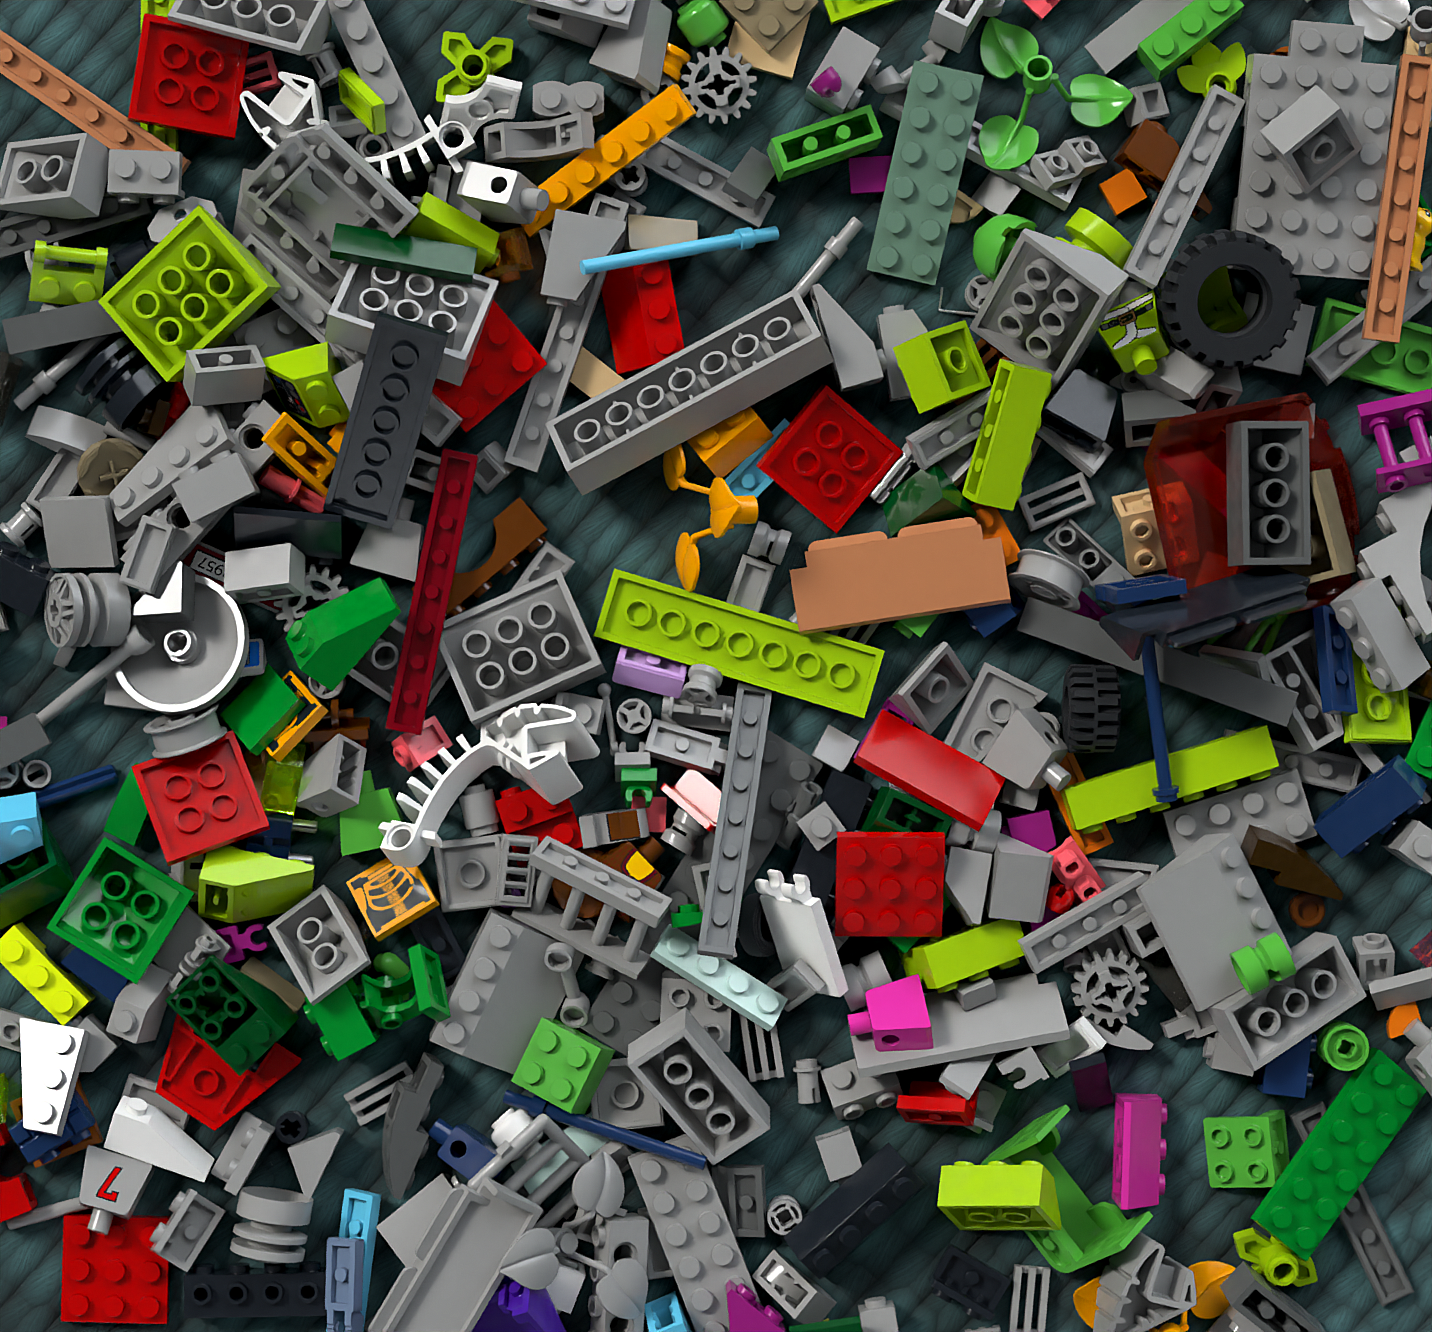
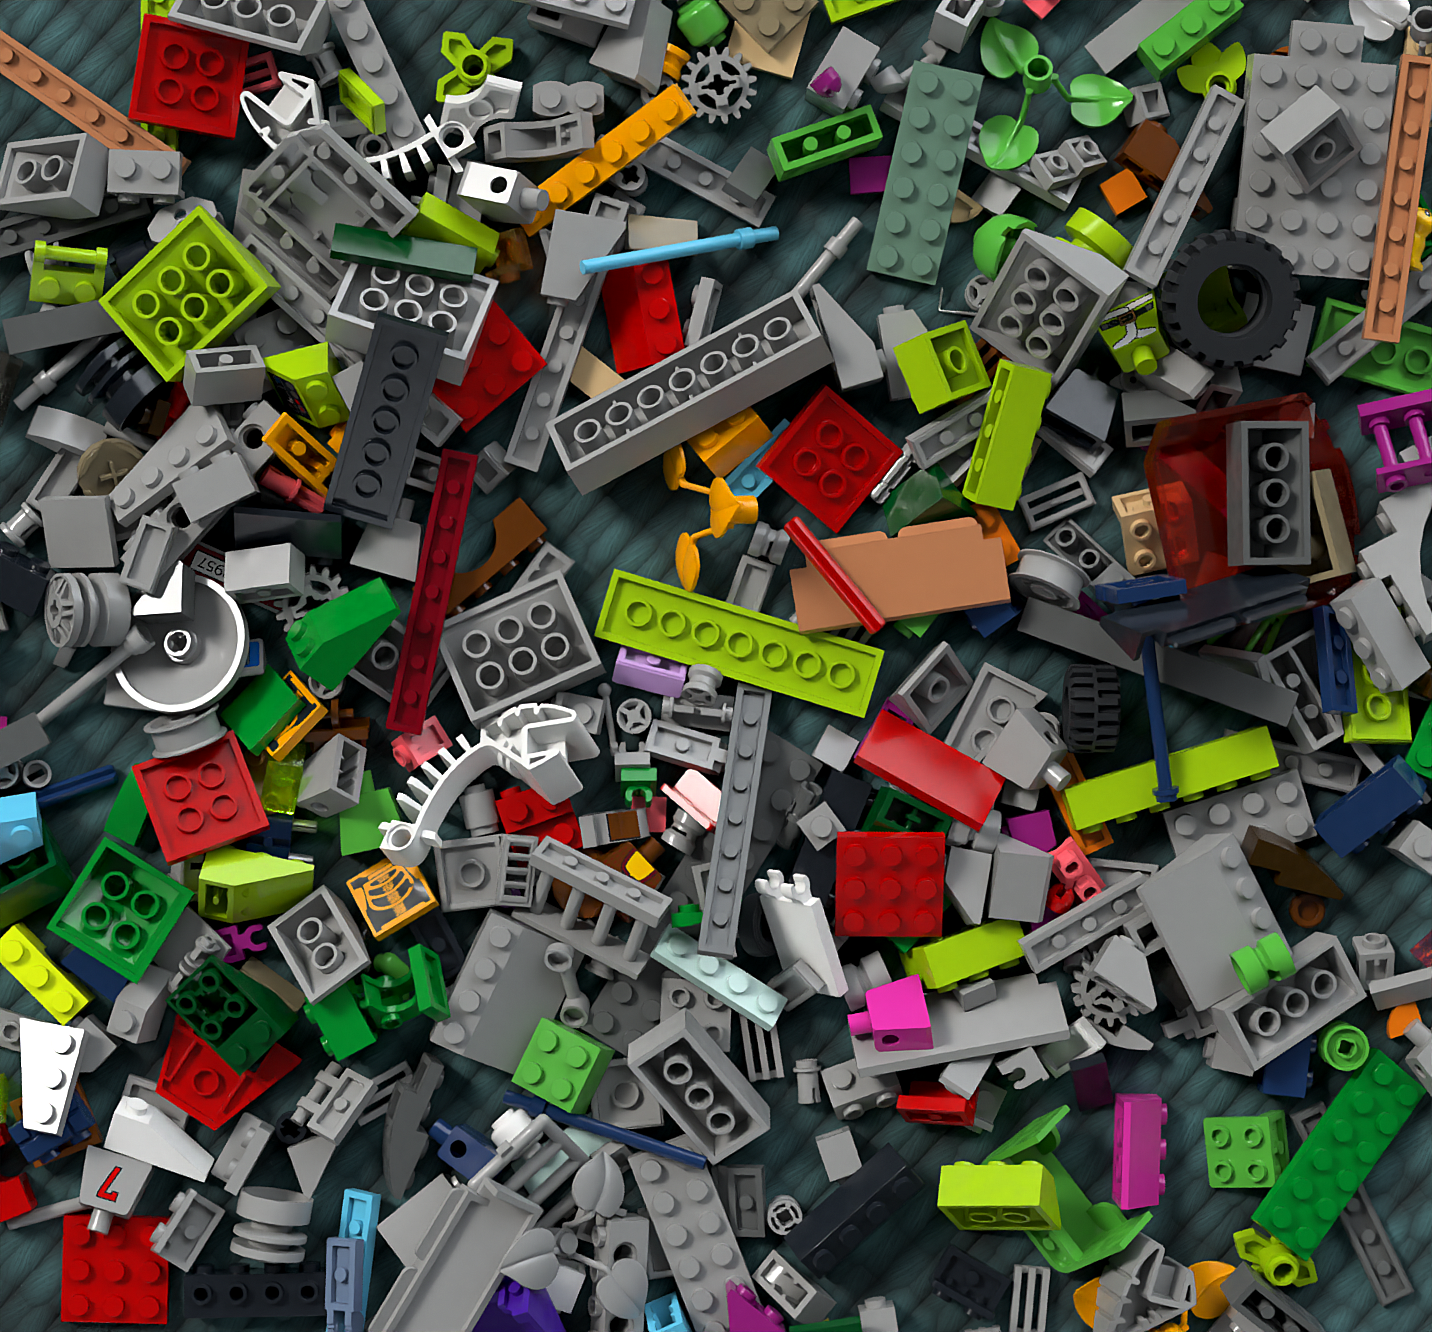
(341, 1106): none -> light grey plate
(705, 302): none -> light grey plate
(834, 575): none -> red axle
(1124, 973): none -> light grey slope

